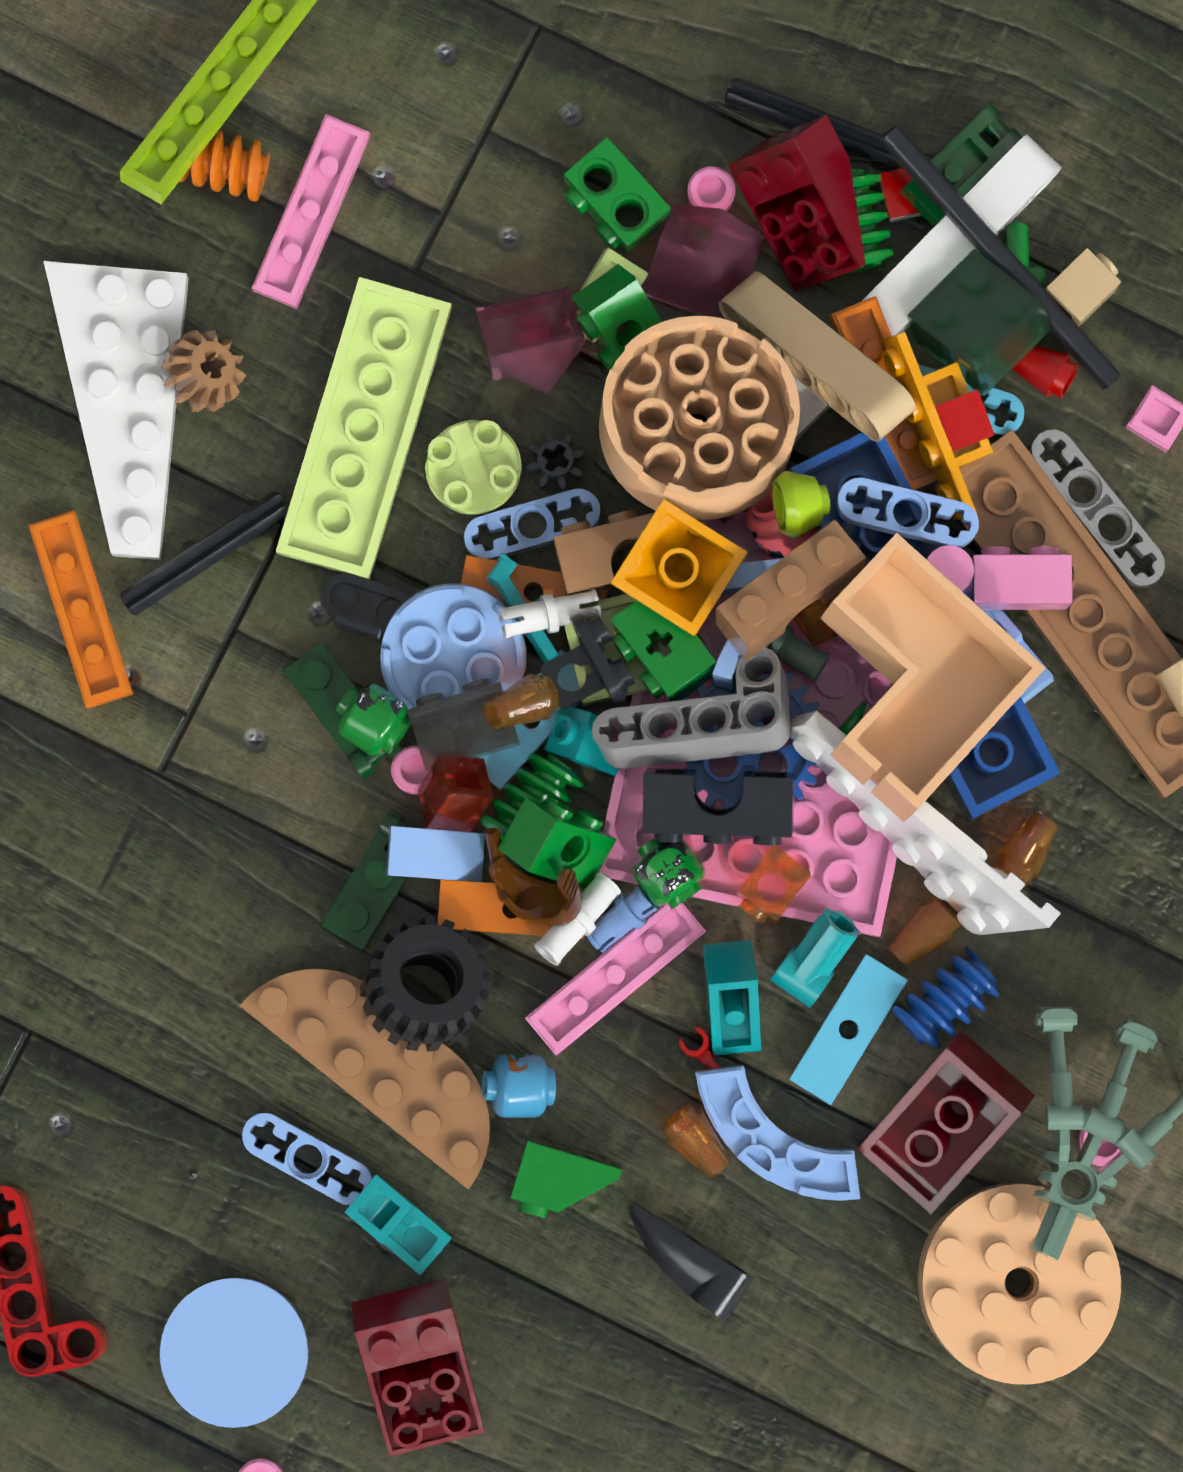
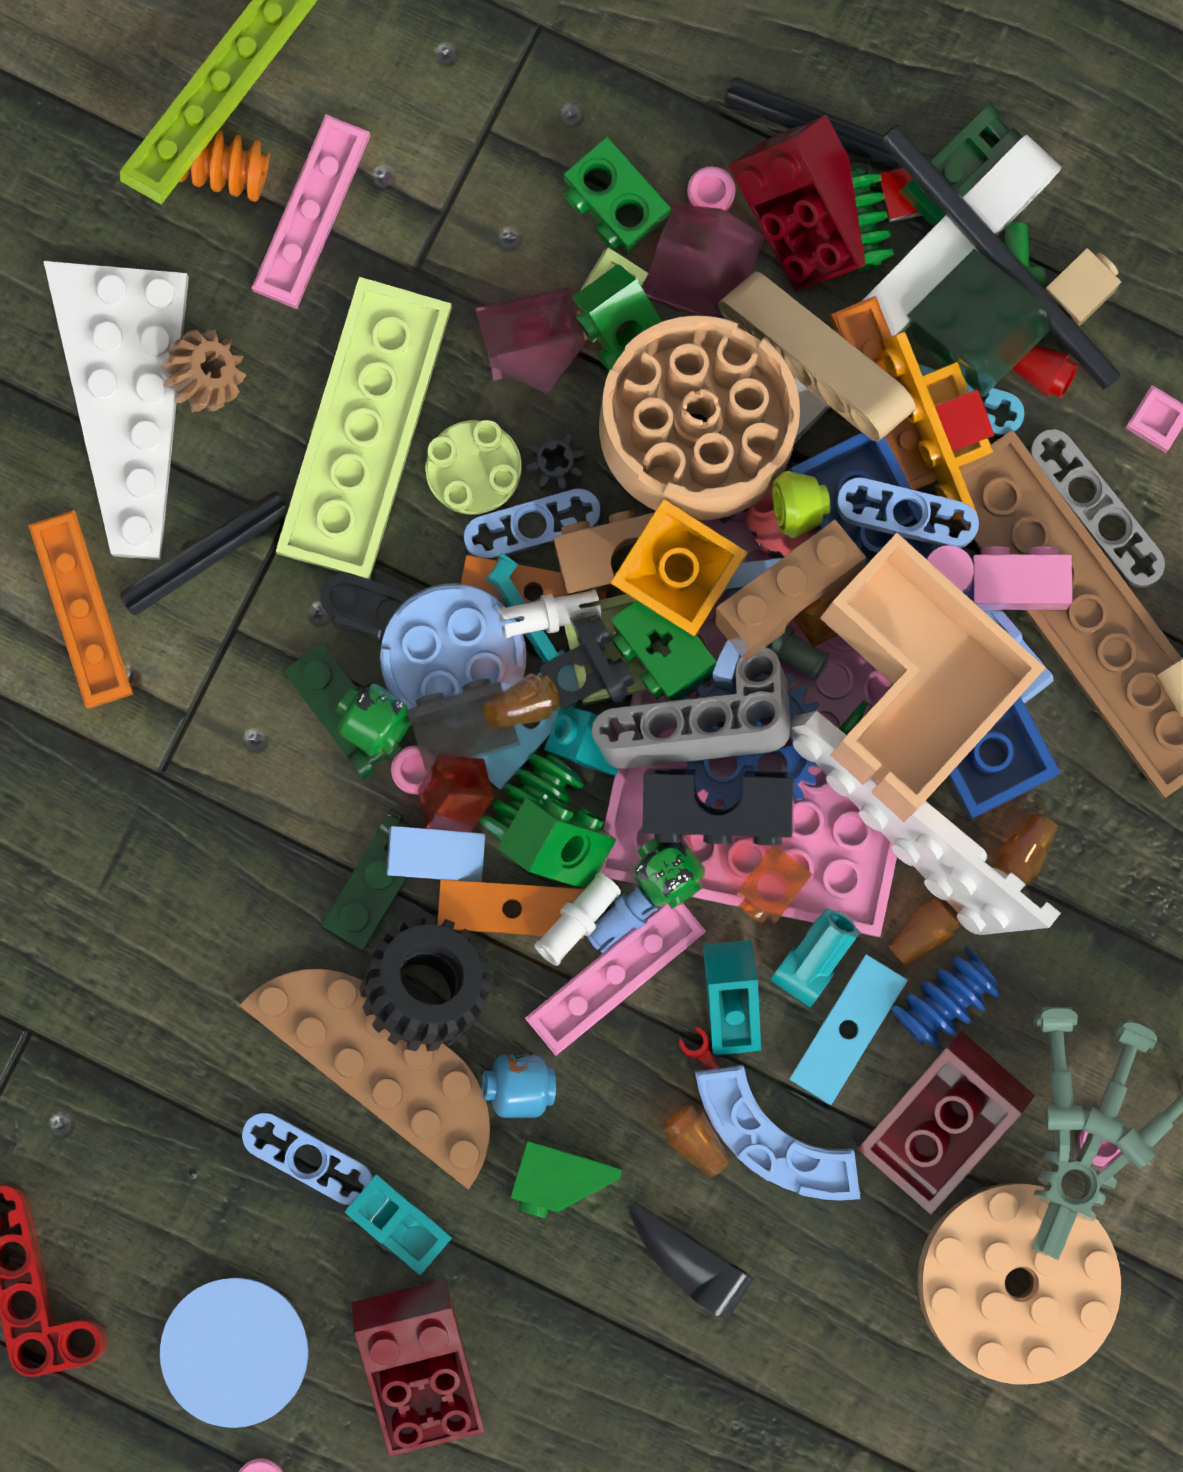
(531, 897): reddish brown helmet -> none

